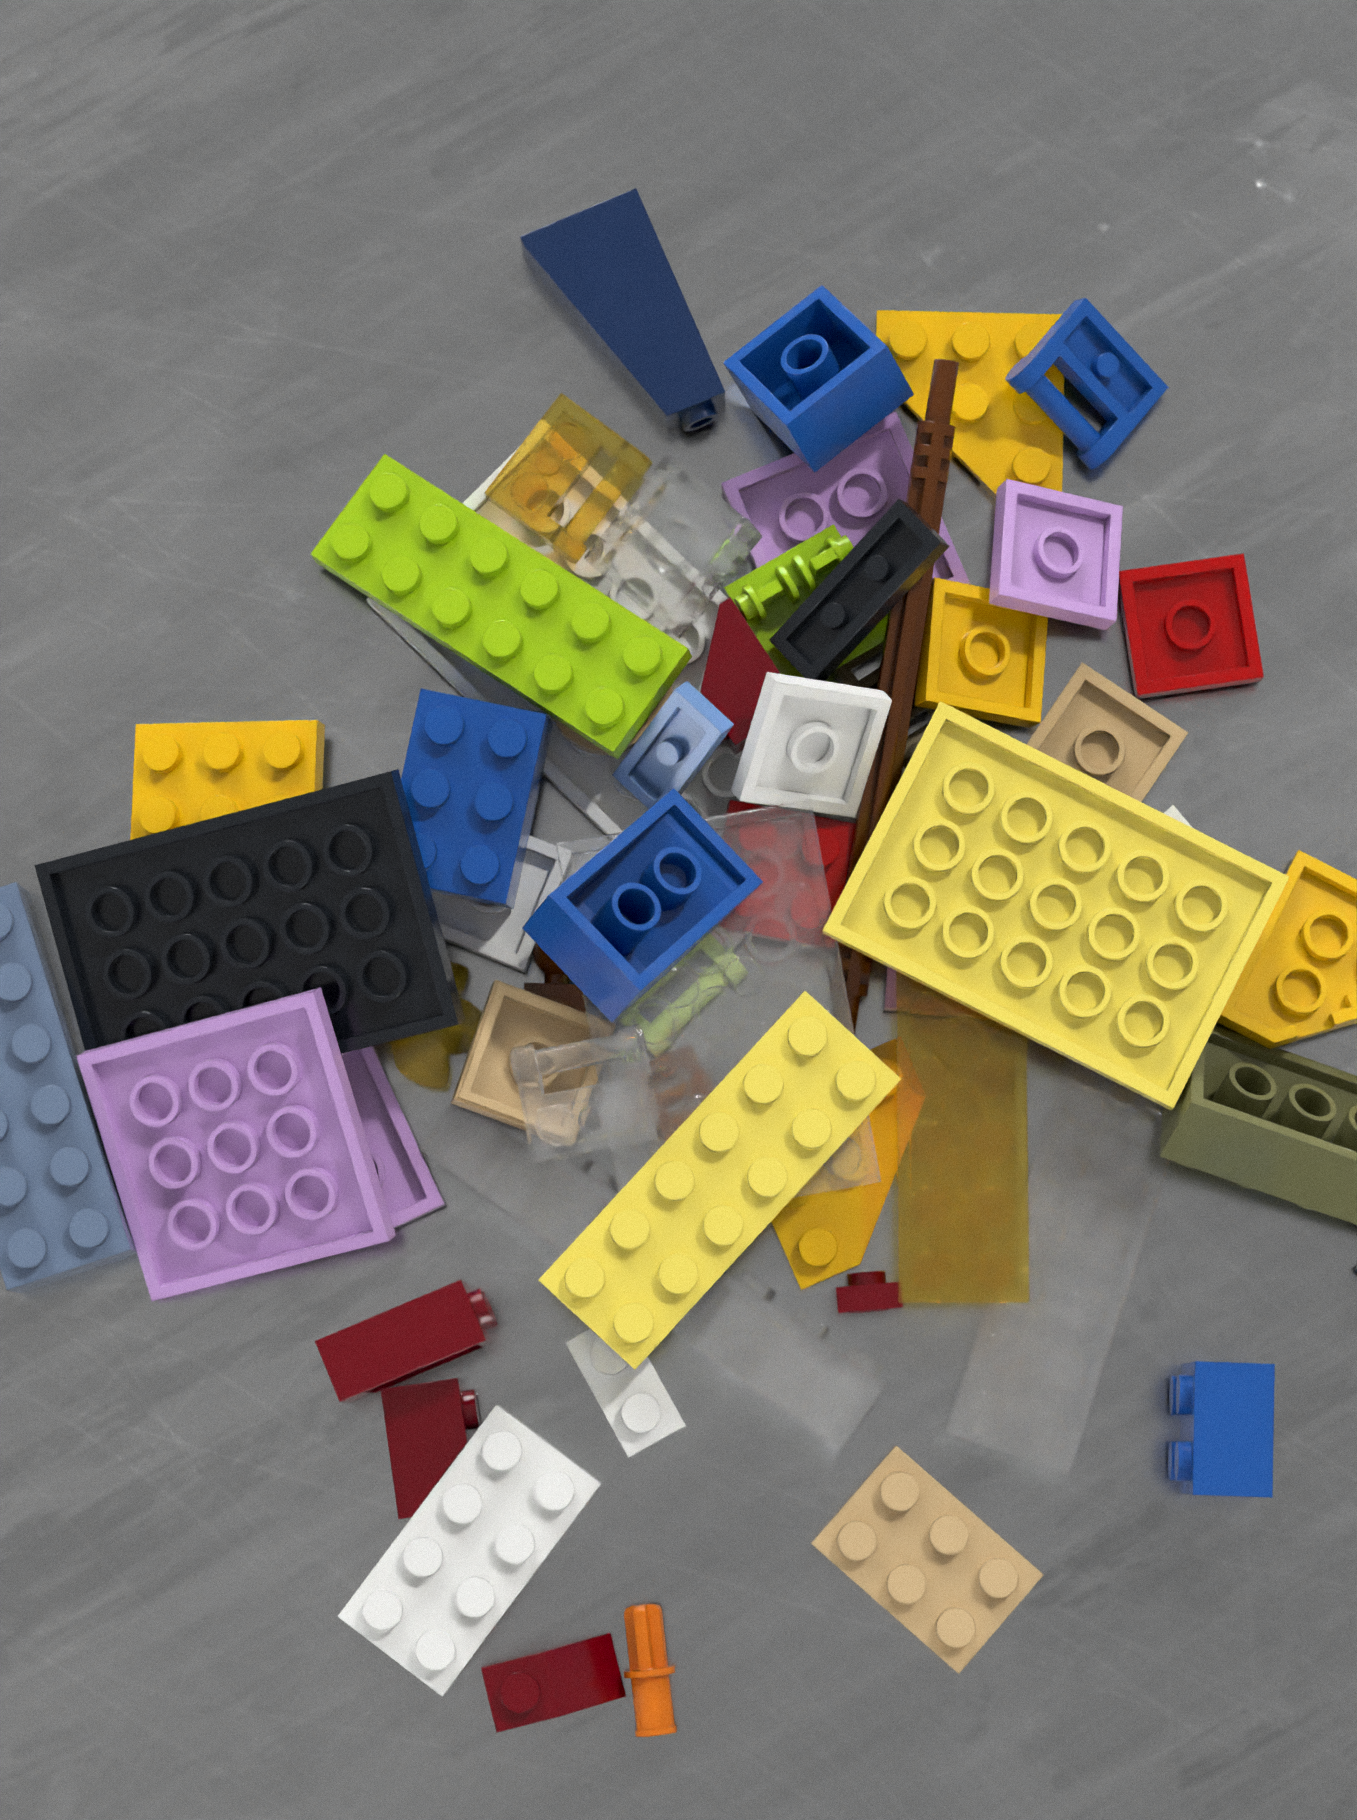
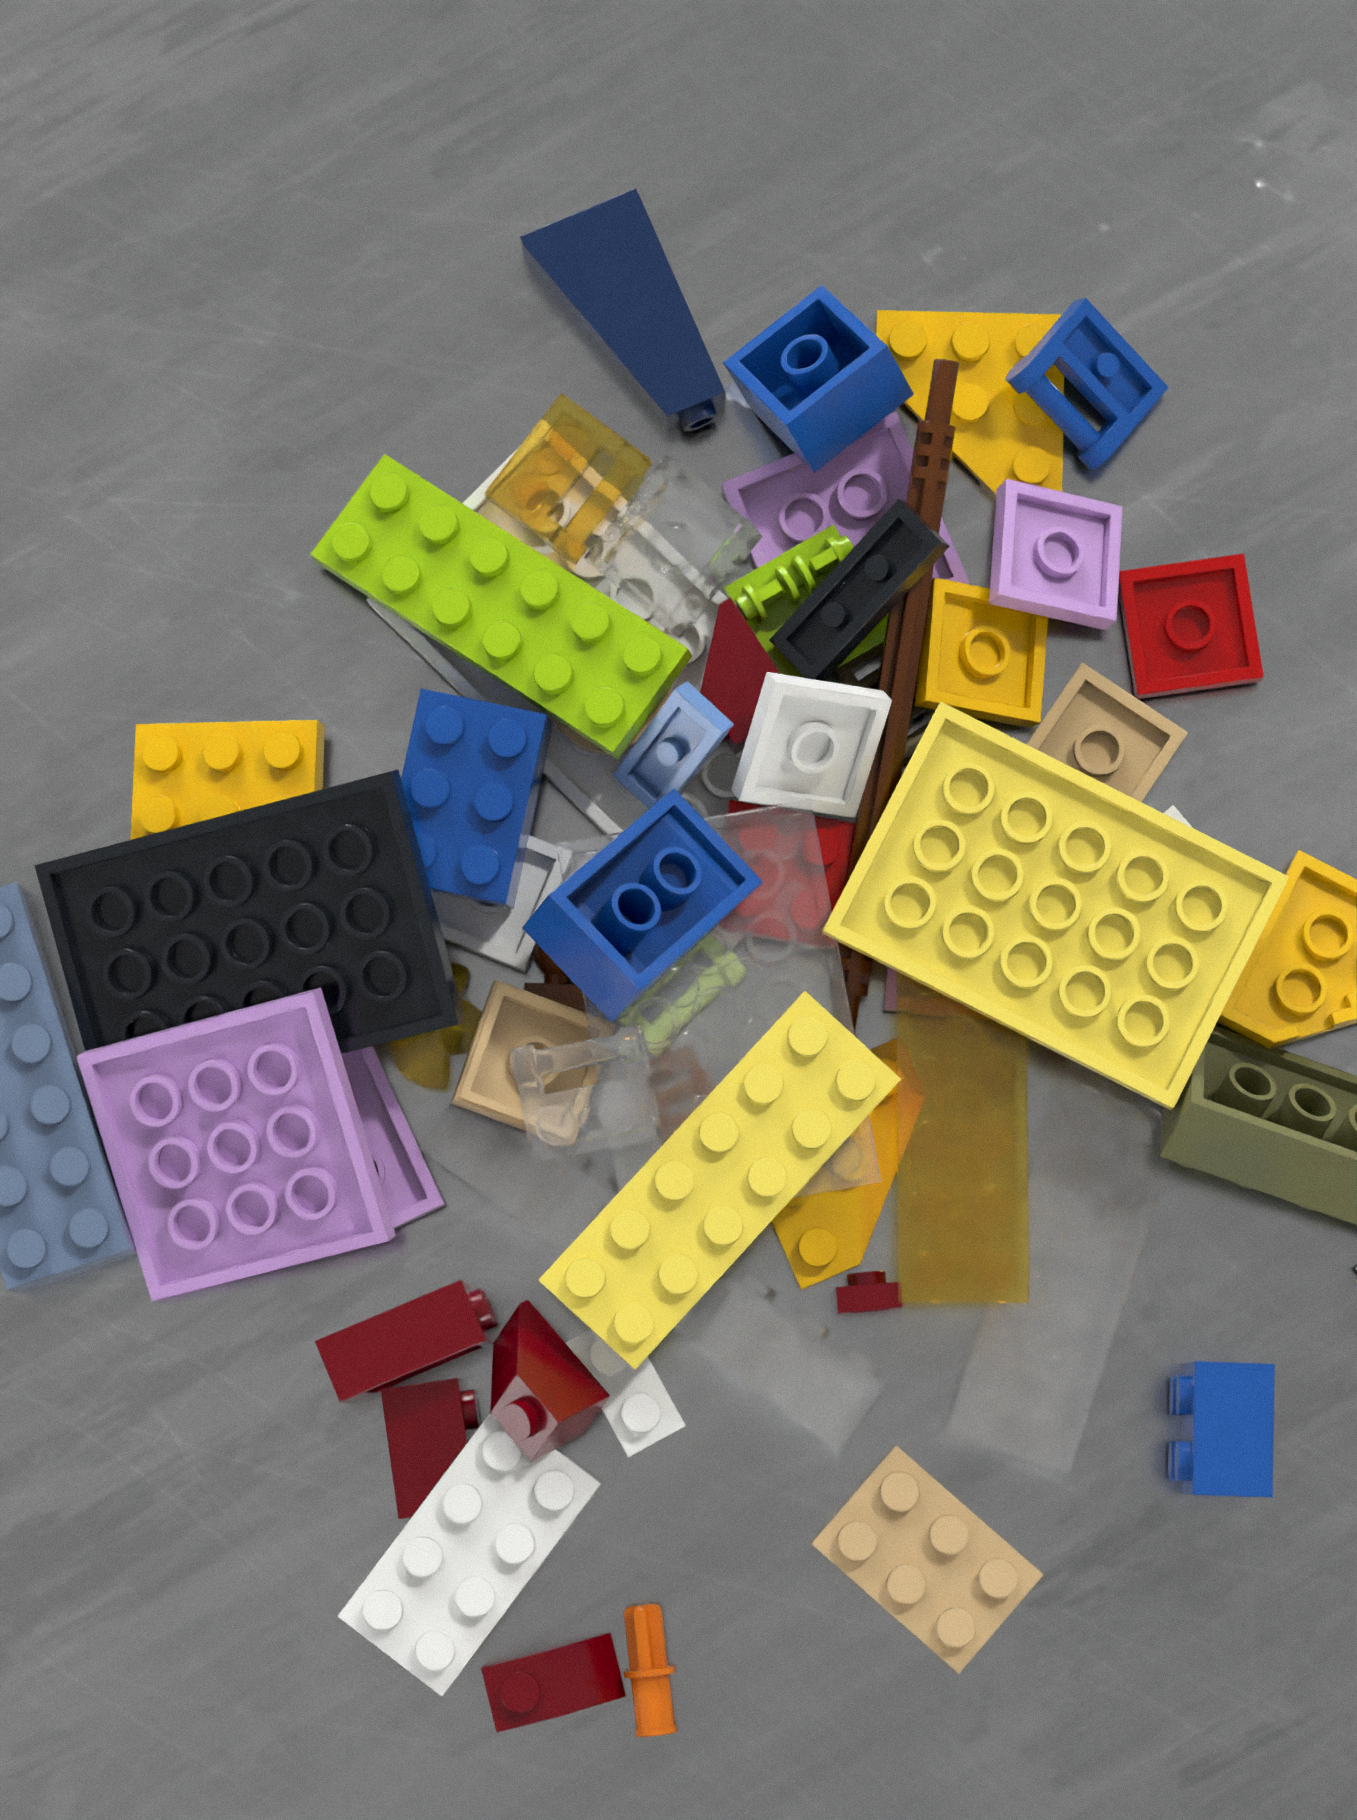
(540, 1385): none -> dark red slope

